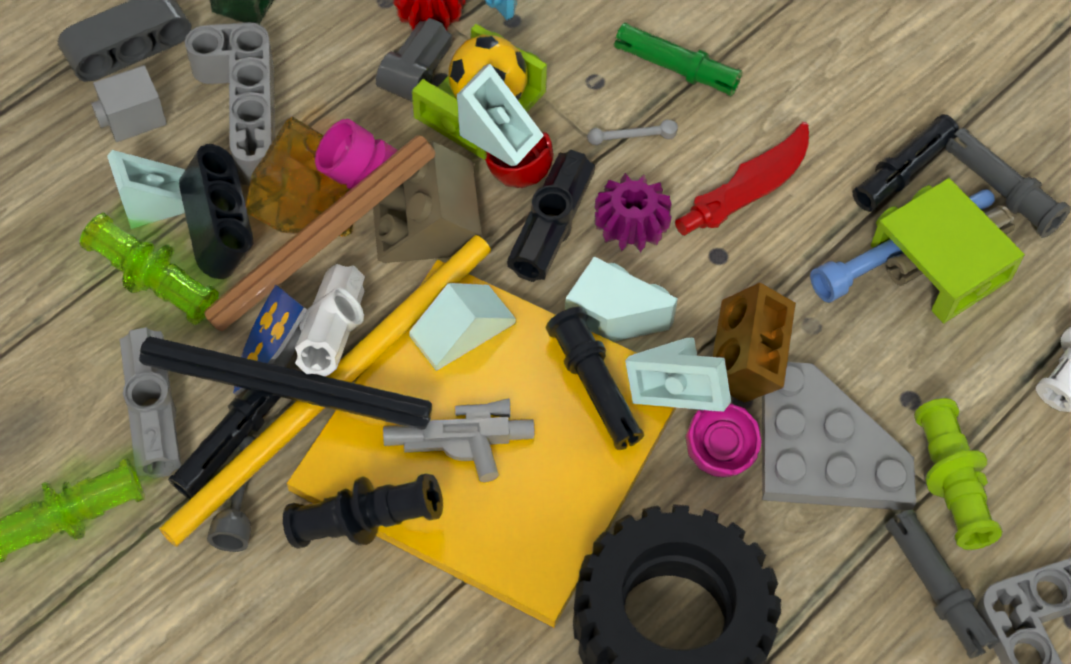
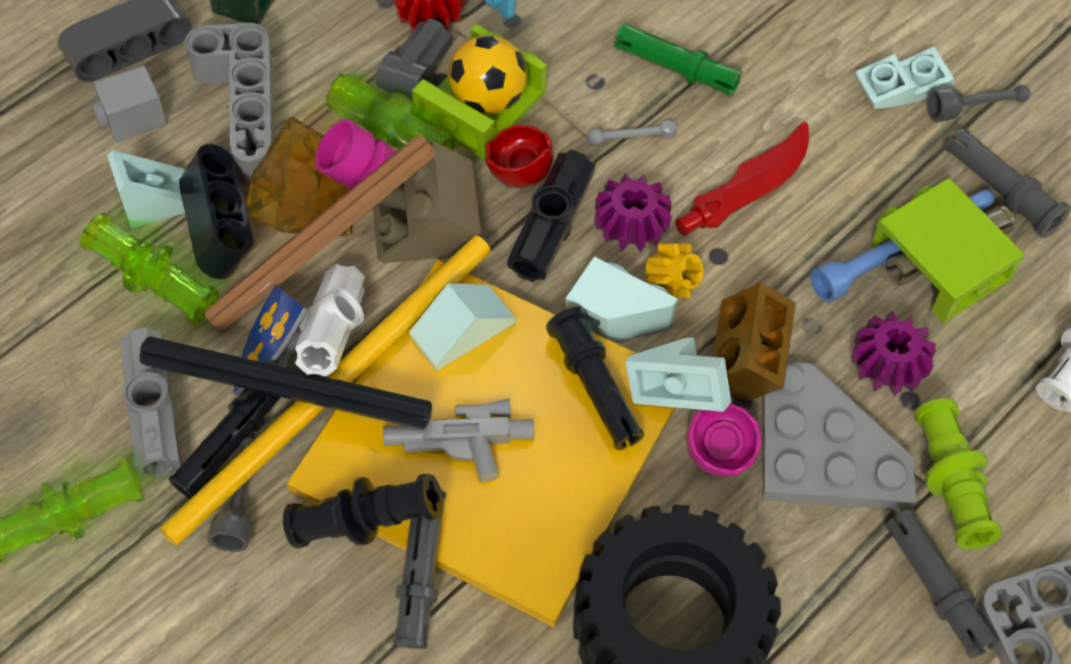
(385, 116): none -> clear neon green piece
(417, 586): none -> dark grey pin
(495, 118): light aqua slope -> none
(675, 269): none -> yellow gear
(877, 188): black pin -> none
(893, 353): none -> magenta gear
(903, 82): none -> light aqua slope
(947, 101): none -> dark grey hinge

